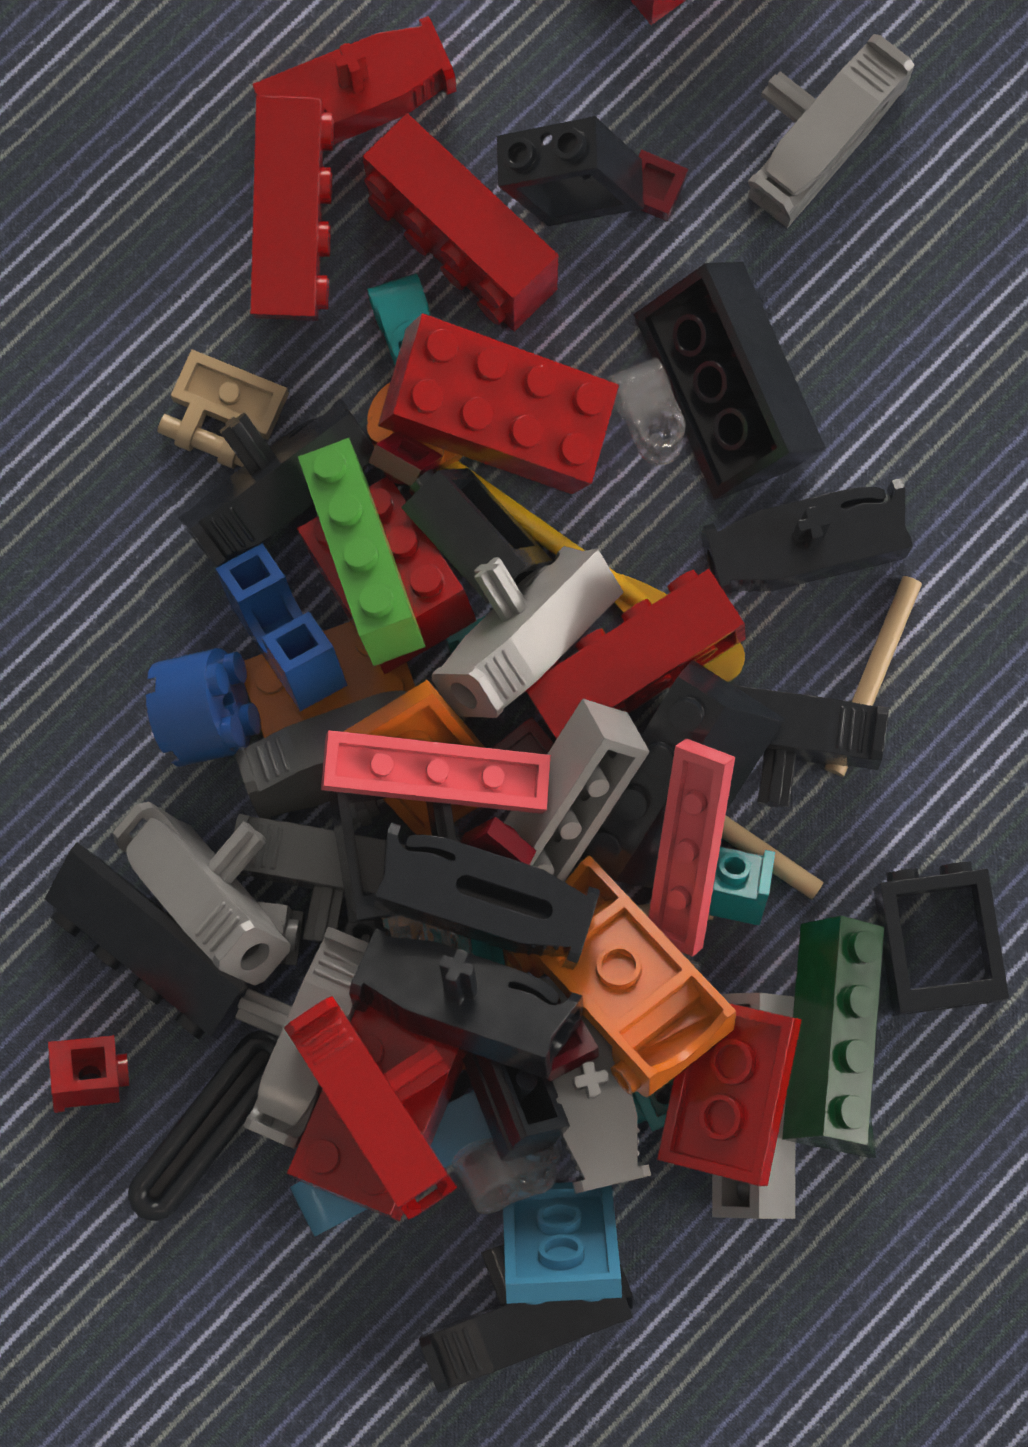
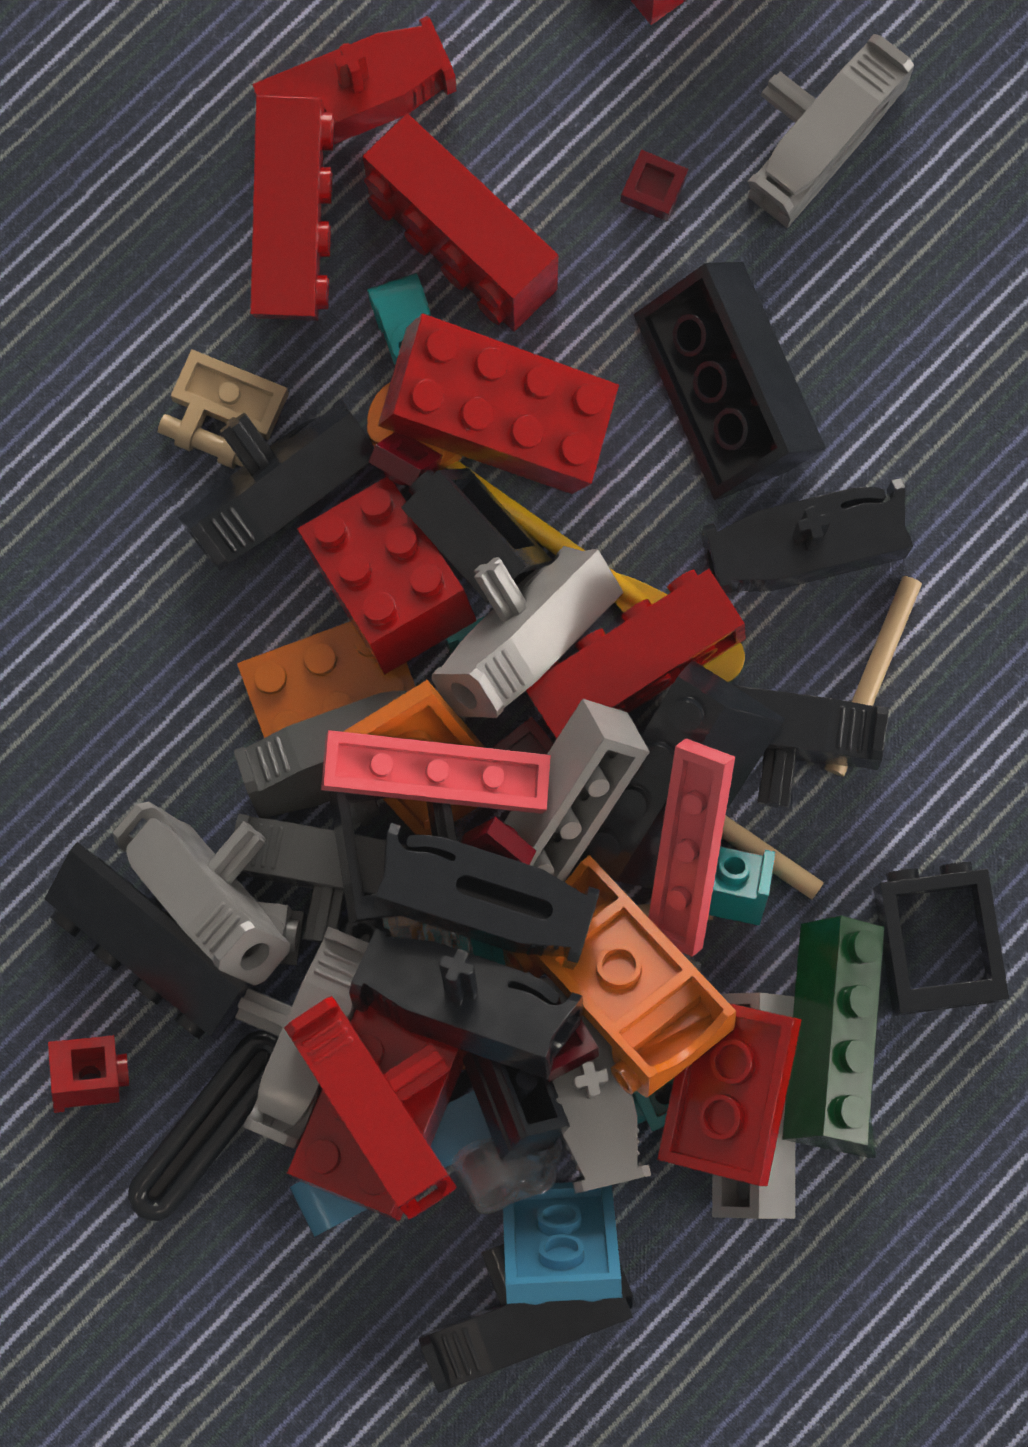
(201, 706): blue brick -> none
(285, 636): blue arch -> none
(361, 552): bright green brick -> none
(555, 177): black window -> none
(647, 405): clear piece -> none

